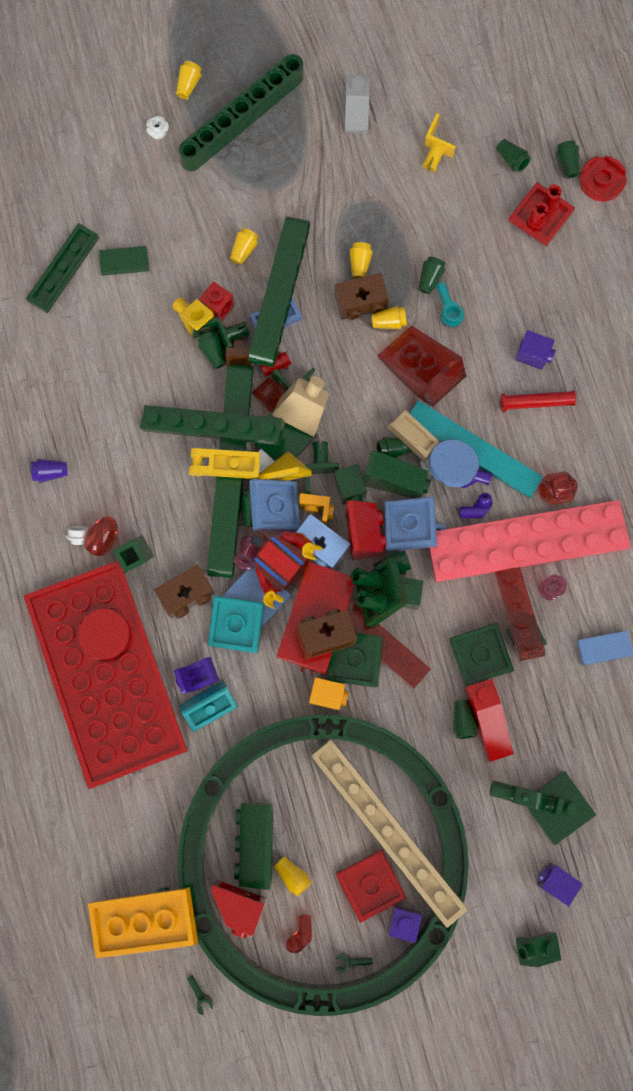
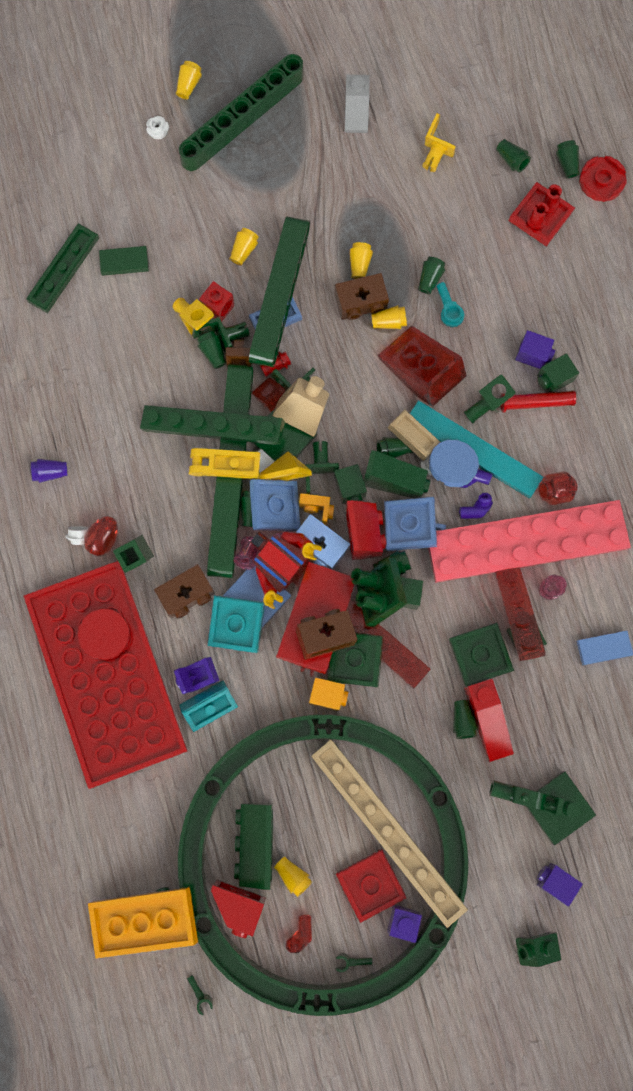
(488, 401): none -> dark green bracket
(557, 374): none -> dark green brick

